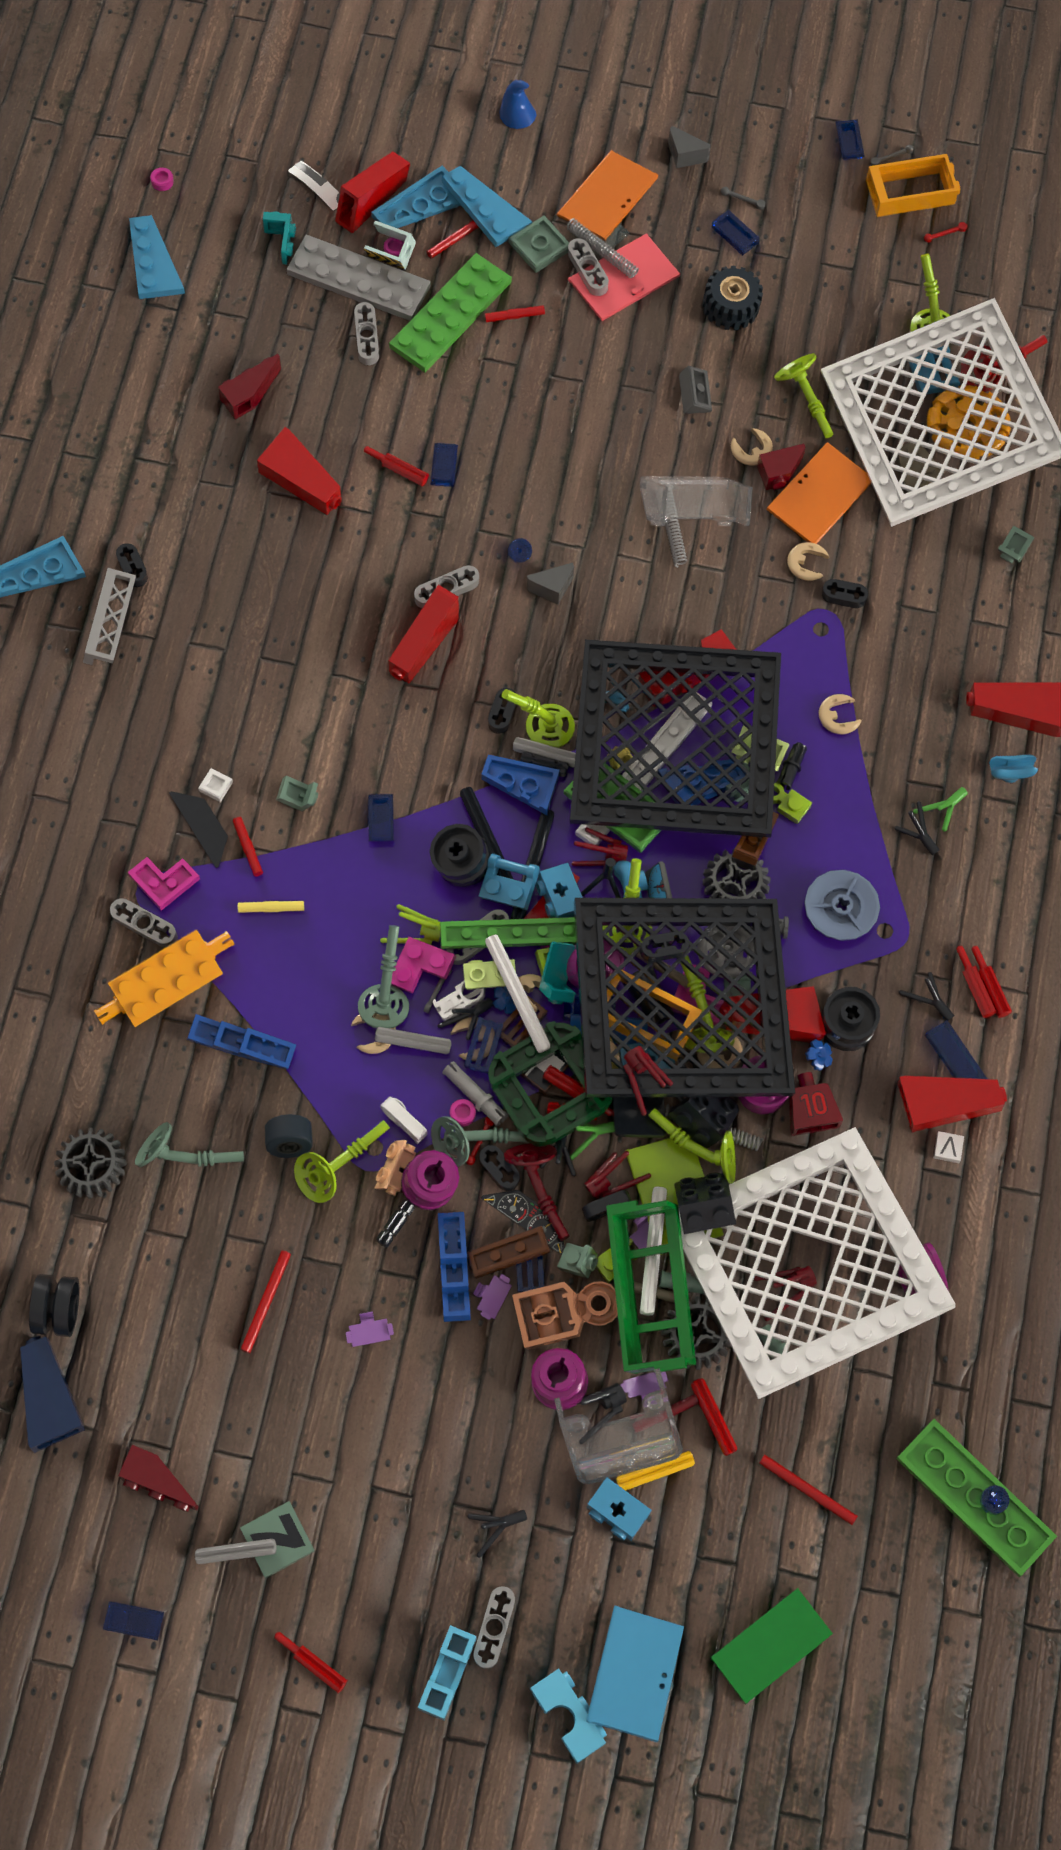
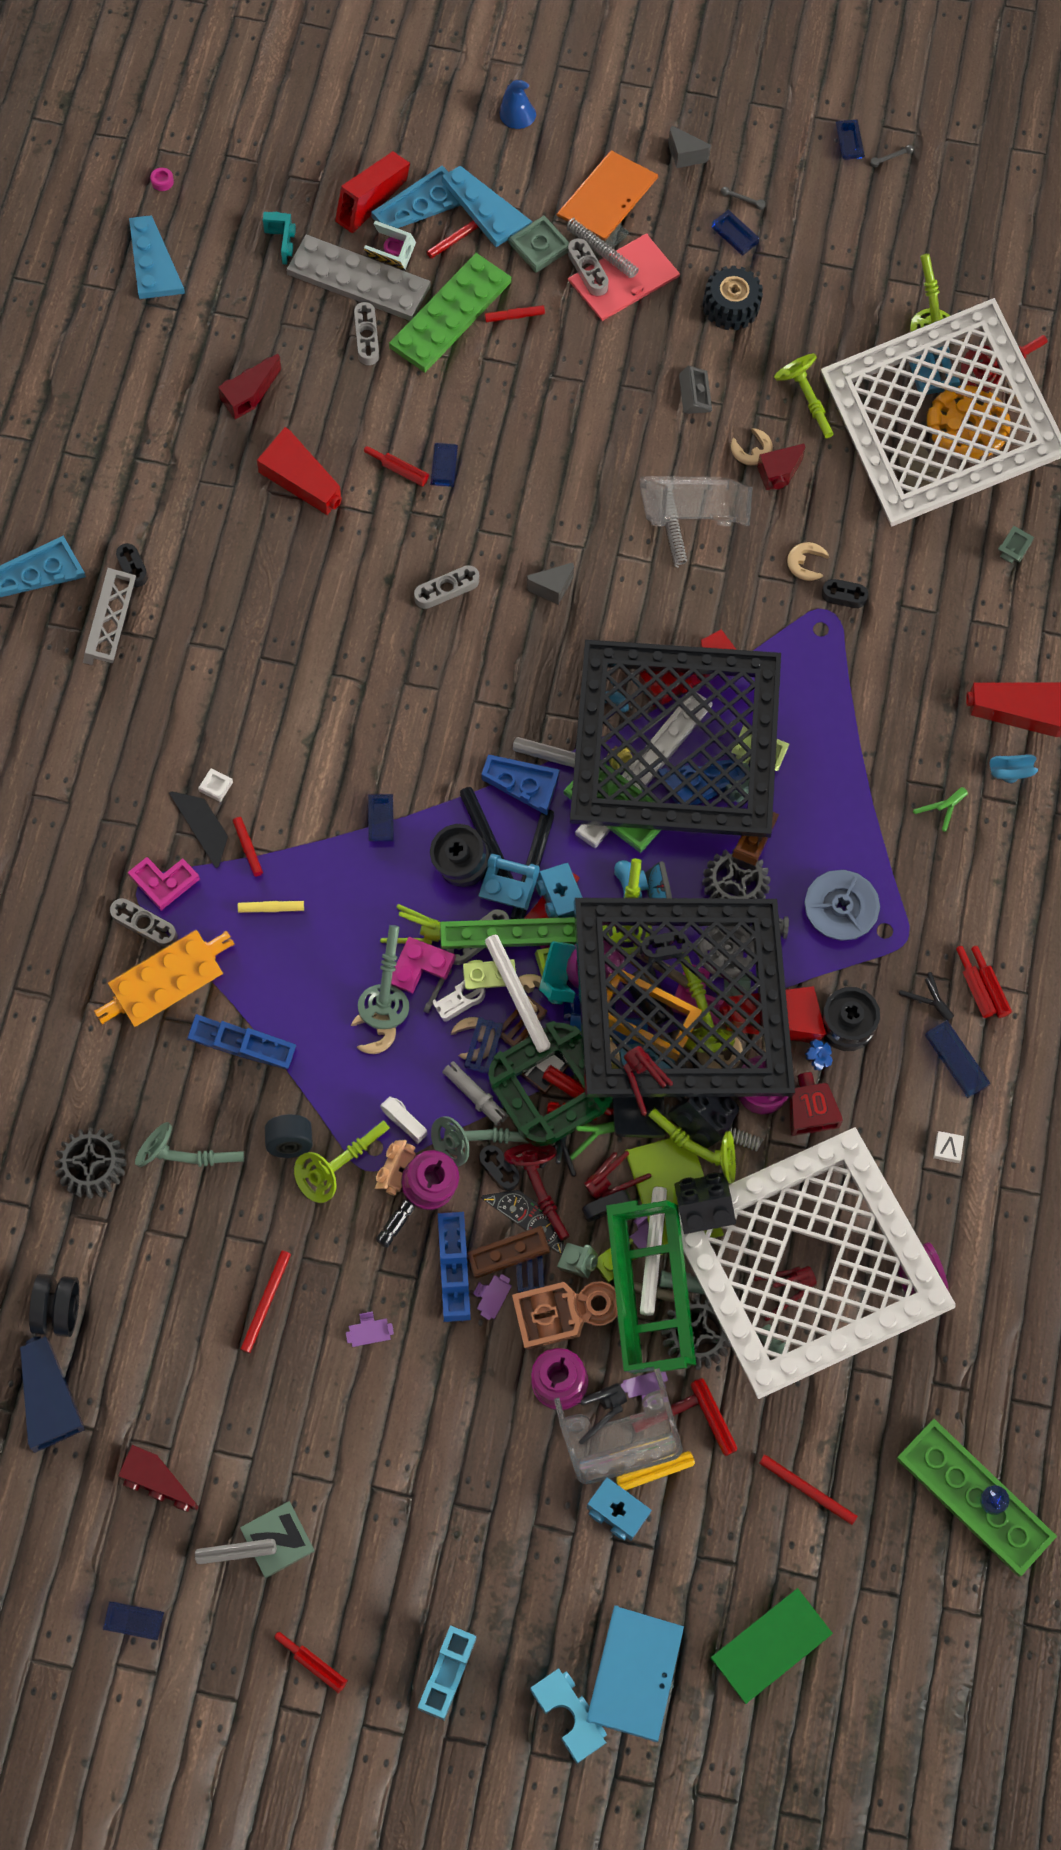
(297, 793): sand green bracket -> none
(316, 183): white sticker -> none
(413, 1040): light grey axle -> none
(425, 634): red slope -> none
(463, 1112): dark pink tile -> none
(467, 1012): black plant -> none
(471, 1159): red hinge -> none
(481, 1646): light grey beam -> none
(493, 1521): black plant -> none
(497, 709): black beam -> none
(503, 1000): blue plant -> none
(519, 550): clear blue tile -> none
(546, 762): black axle -> none
(549, 722): lime dish -> none
(606, 874): black plant -> none
(614, 850): dark red plant -> none
(792, 765): black axle -> none
(792, 804): lime plate -> none
(817, 502): orange container -> none
(827, 717): tan head -> none
(909, 169): light orange window -> none
(921, 827): black plant -> none
(947, 1100): red slope -> none
(961, 227): red hinge -> none

